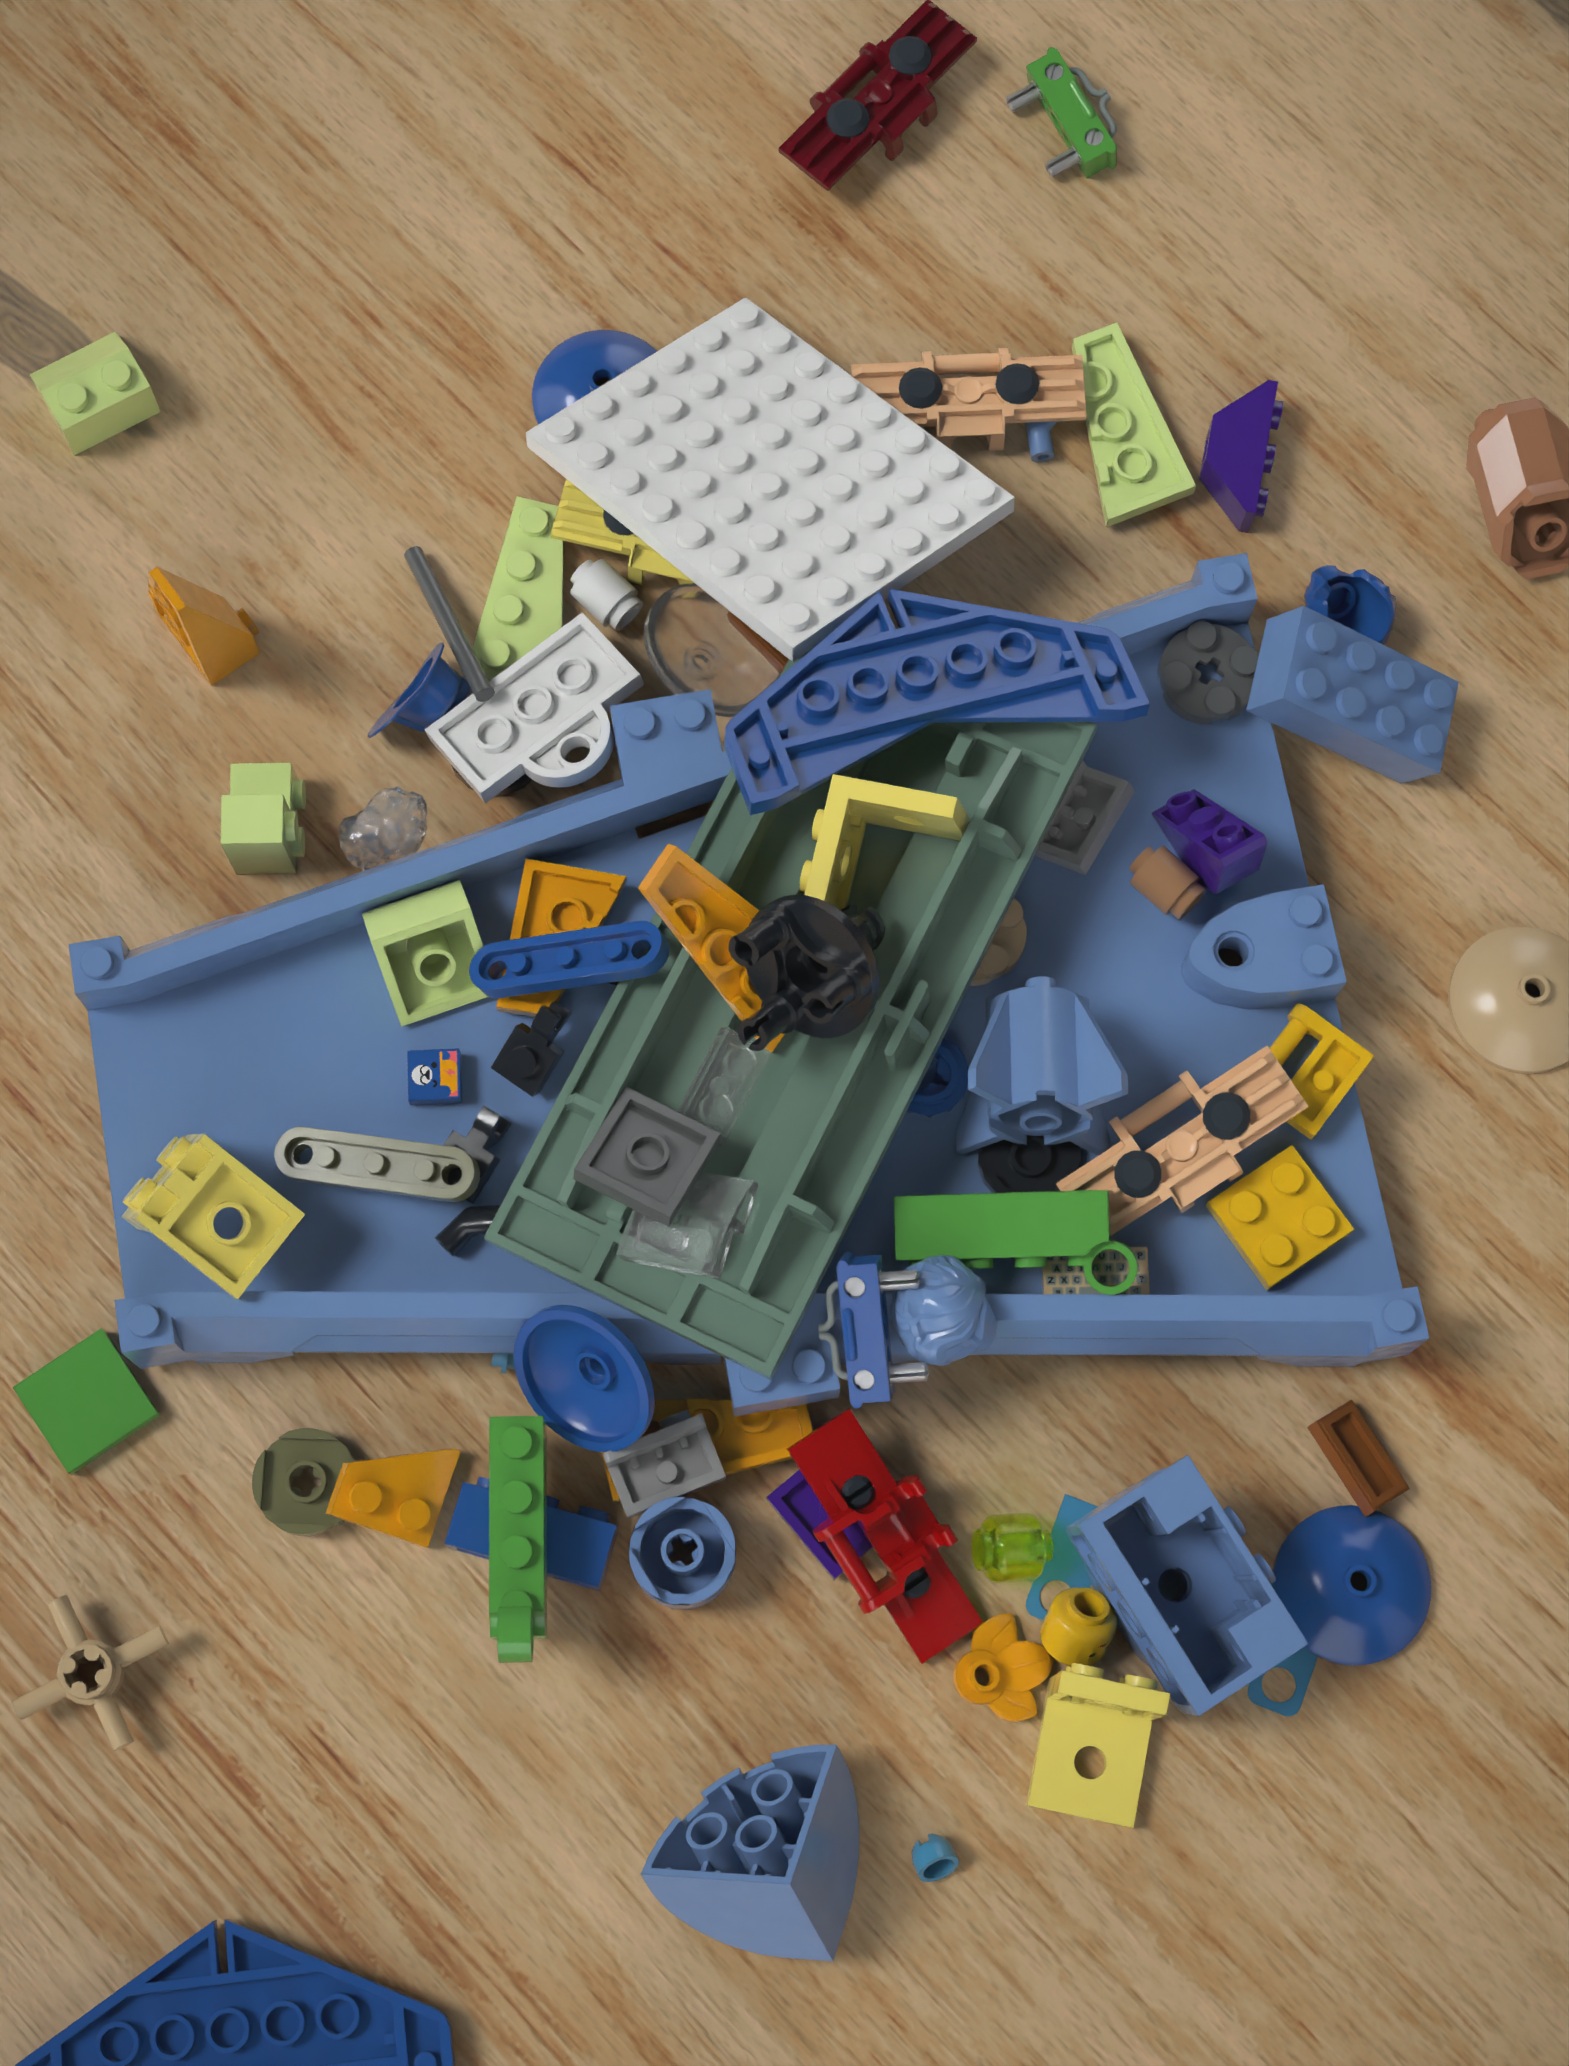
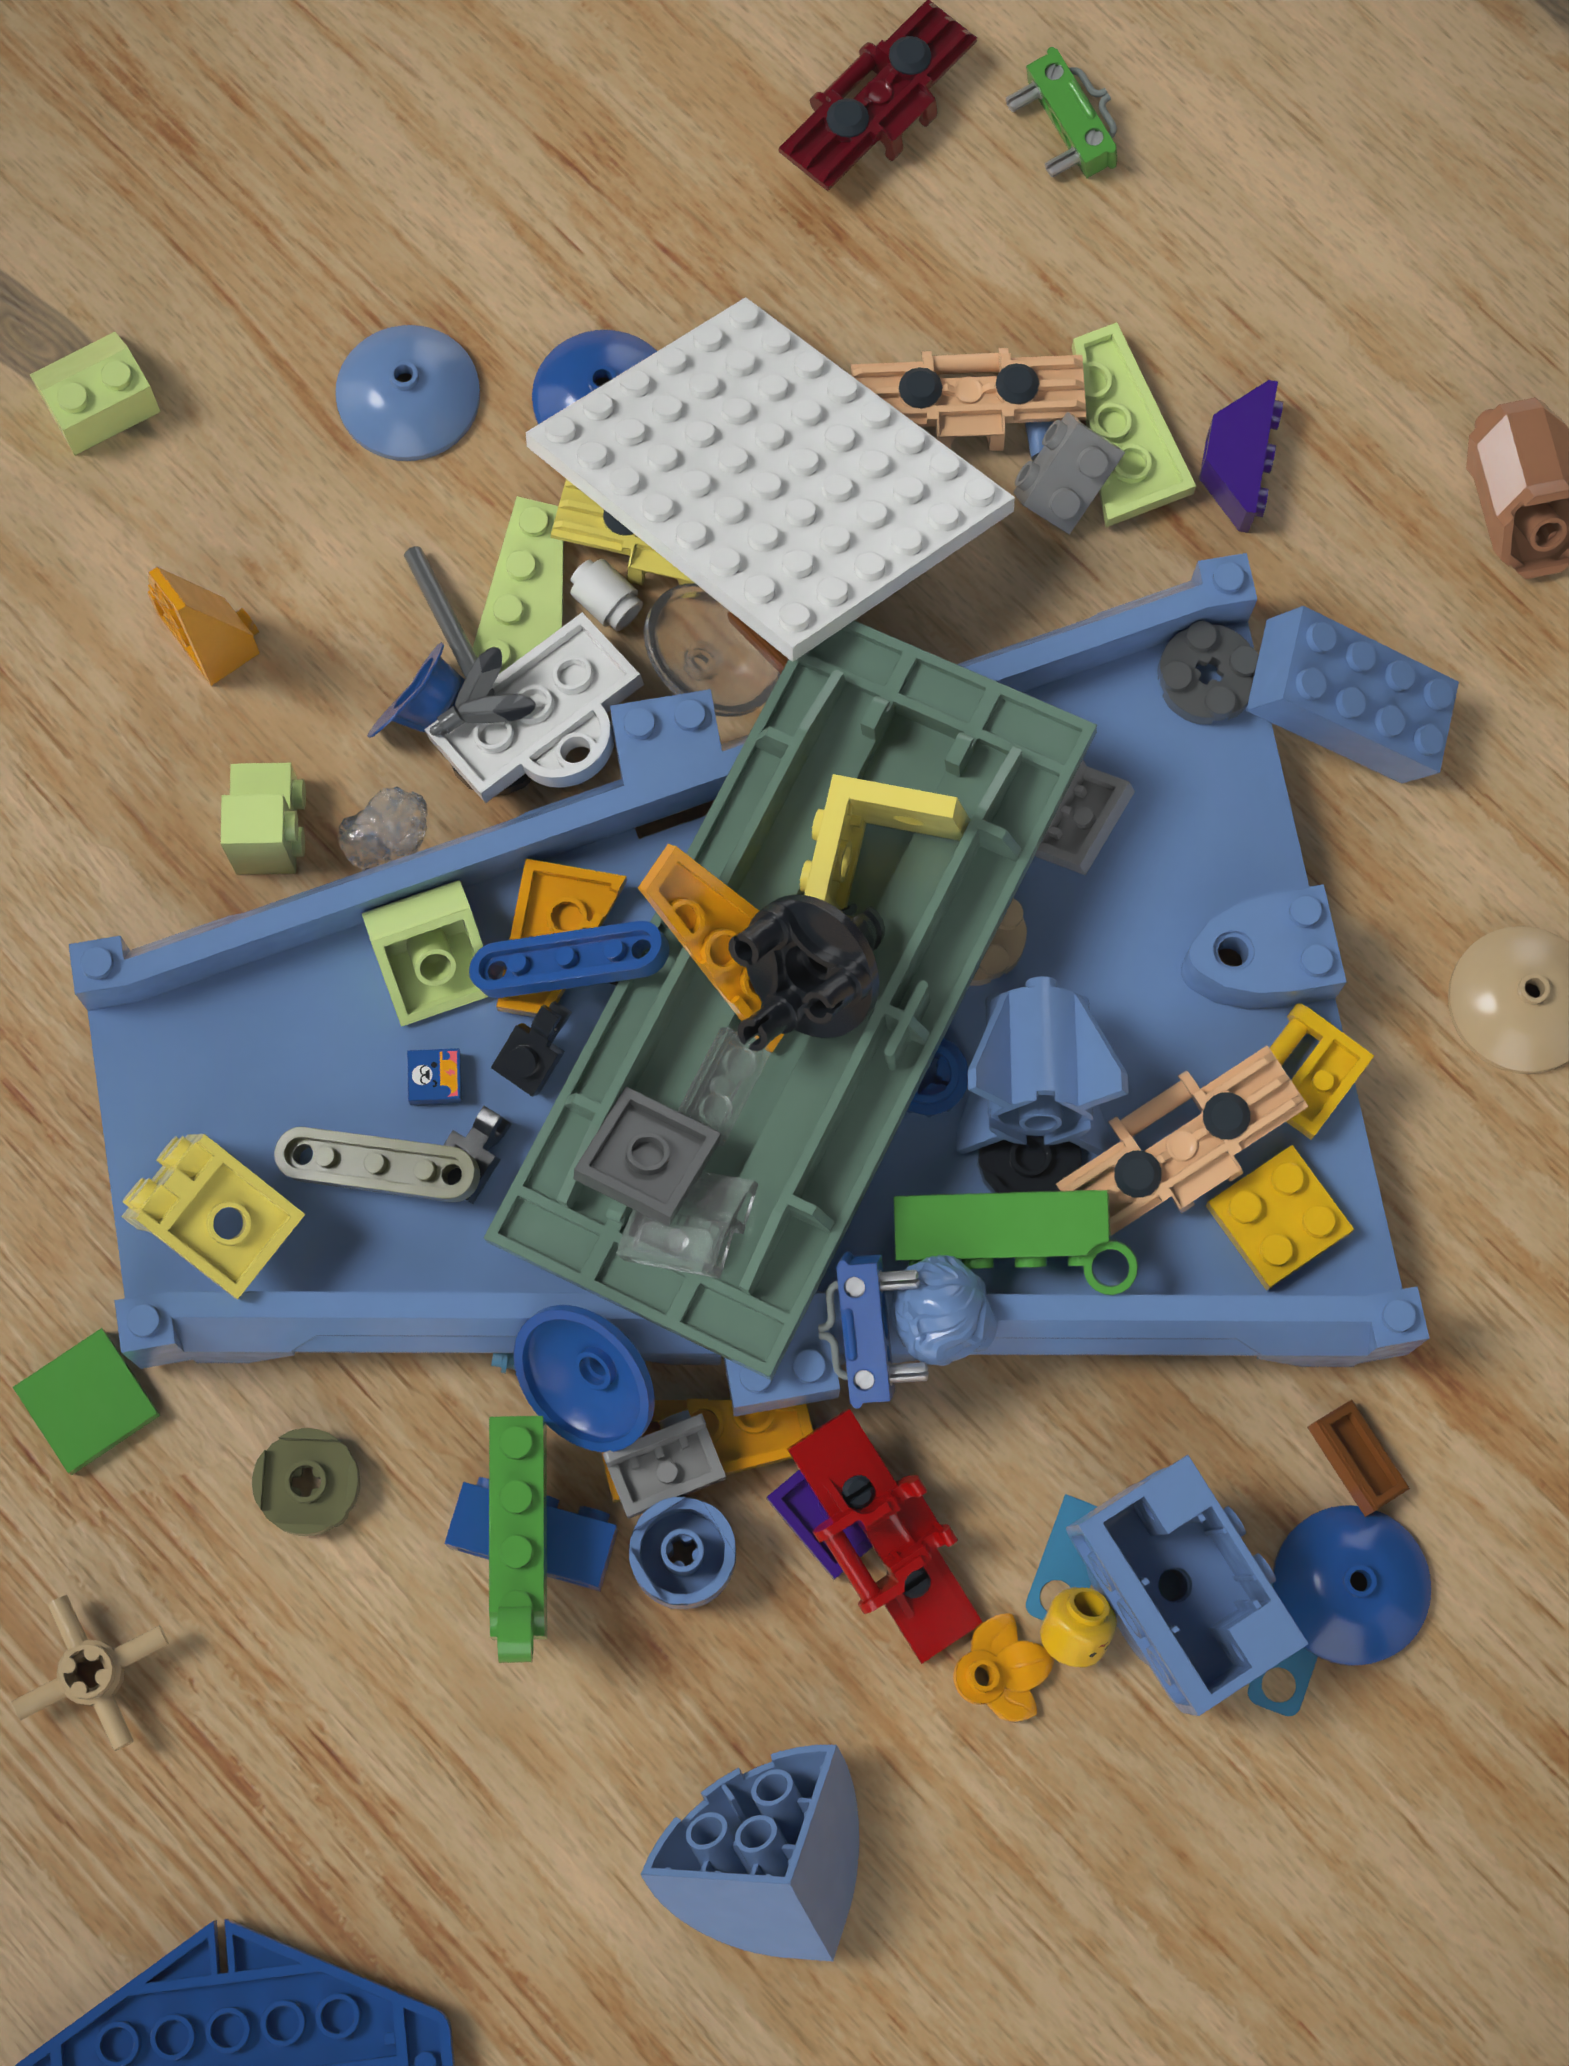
(395, 1493): light orange wing -> none
(413, 416): none -> medium blue dish
(467, 1224): black arm -> none
(474, 704): none -> dark grey piece
(934, 1858): dark azure hinge -> none
(940, 666): blue wing -> none
(1011, 1547): clear neon green head -> none
(1066, 472): none -> light grey bracket
(1097, 1714): light yellow bracket -> none
(1108, 1266): tile -> none
(1166, 881): medium nougat brick -> none
(1211, 840): dark purple slope -> none
(1353, 600): blue hair -> none

